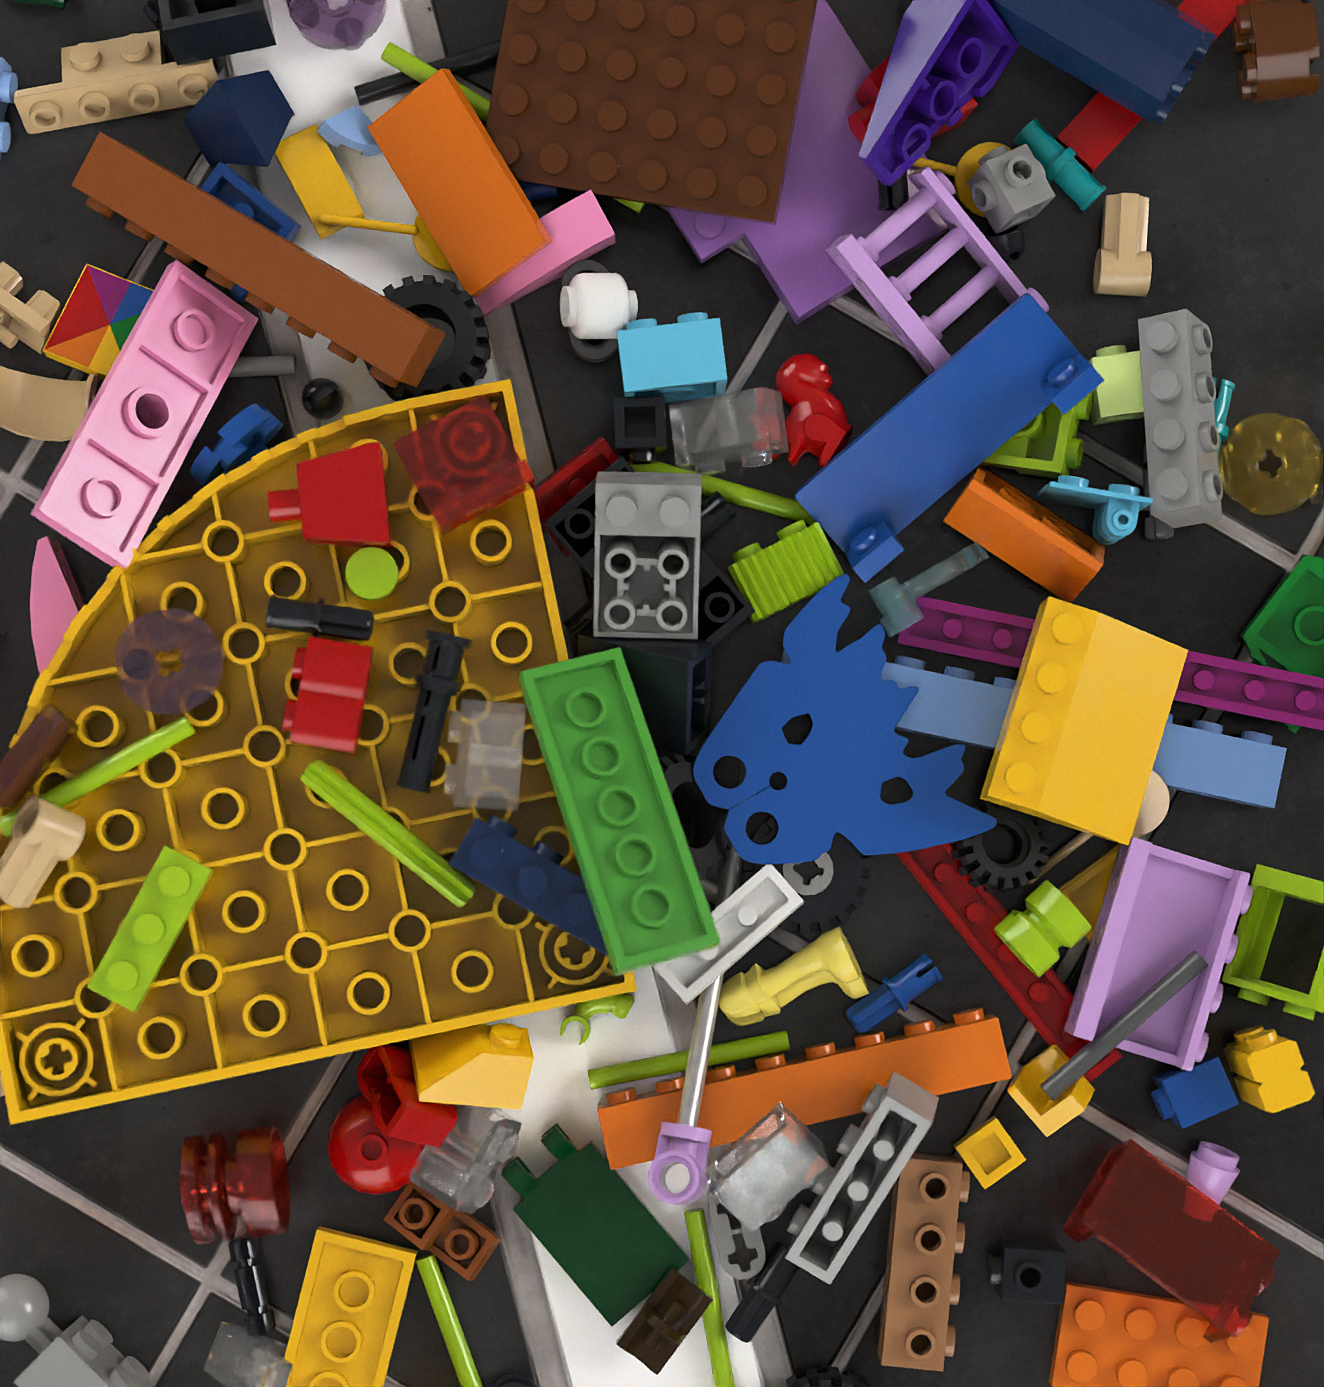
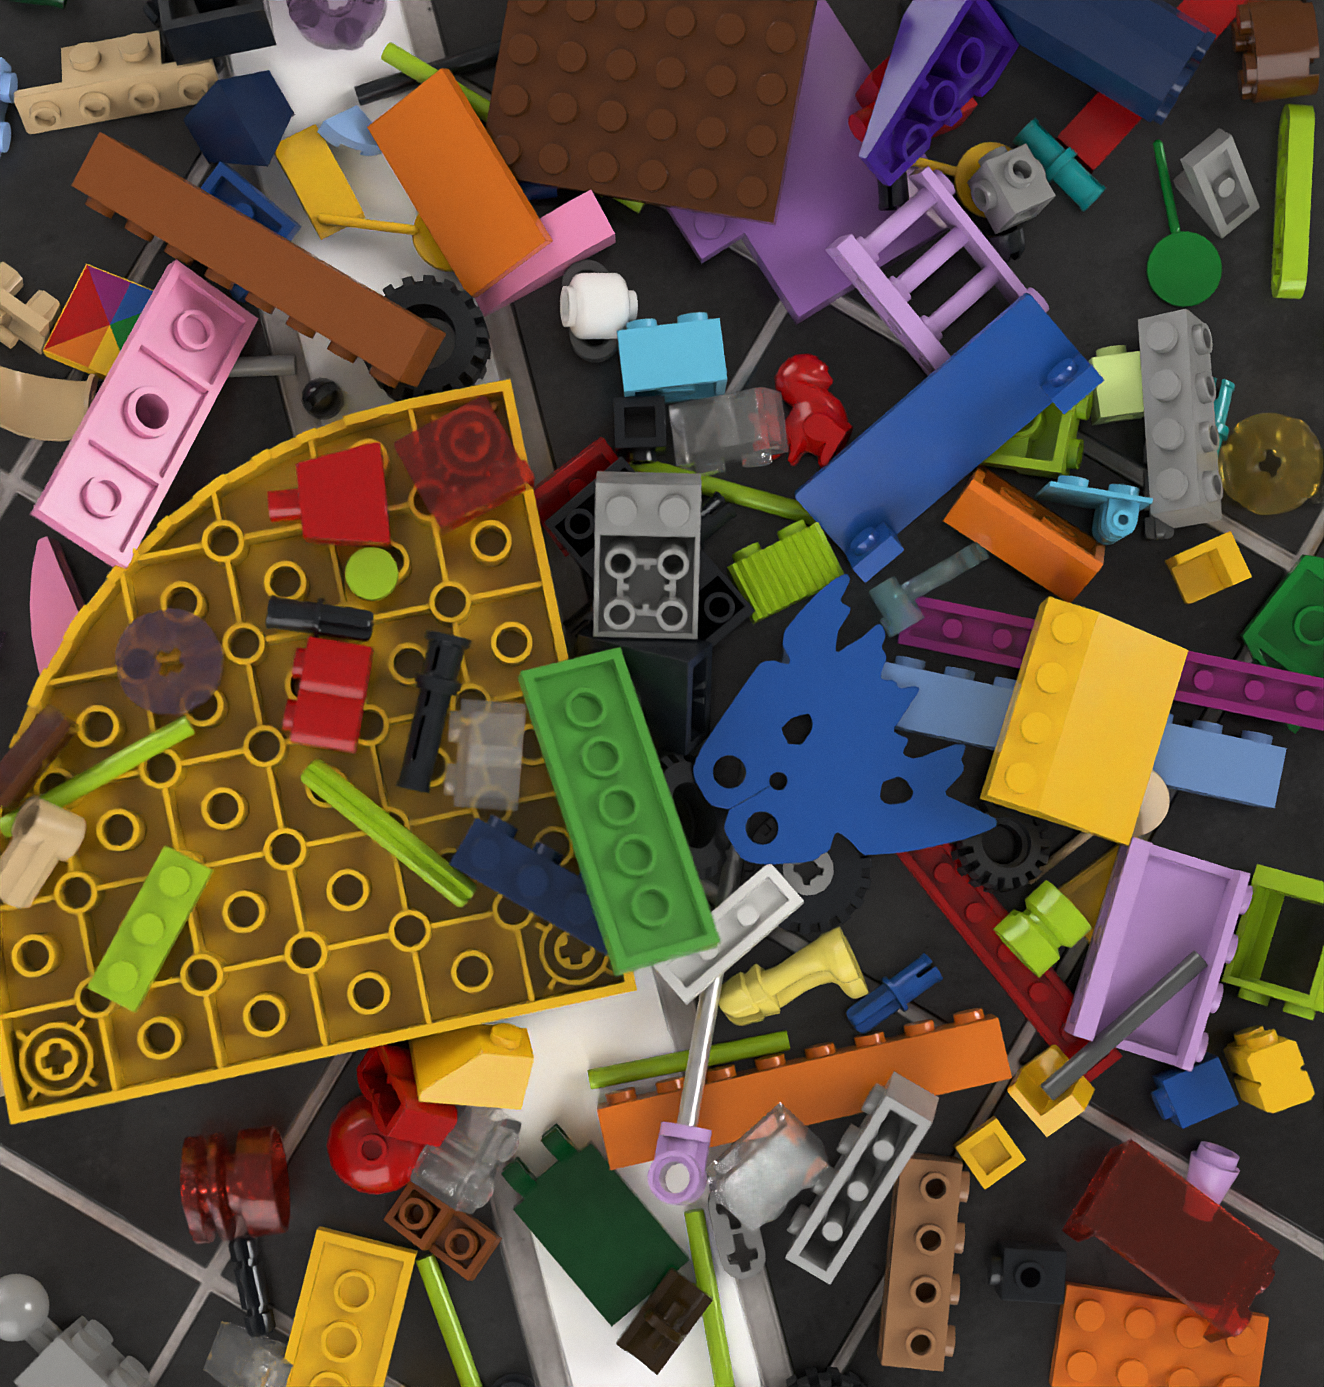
(241, 439): blue plate -> none
(616, 1004): lime arm -> none
(762, 1295): black axle -> none
(1123, 262): tan piece -> none
(1184, 264): none -> green piece
(1208, 568): none -> yellow panel
(1217, 183): none -> light grey slope
(1293, 201): none -> lime beam

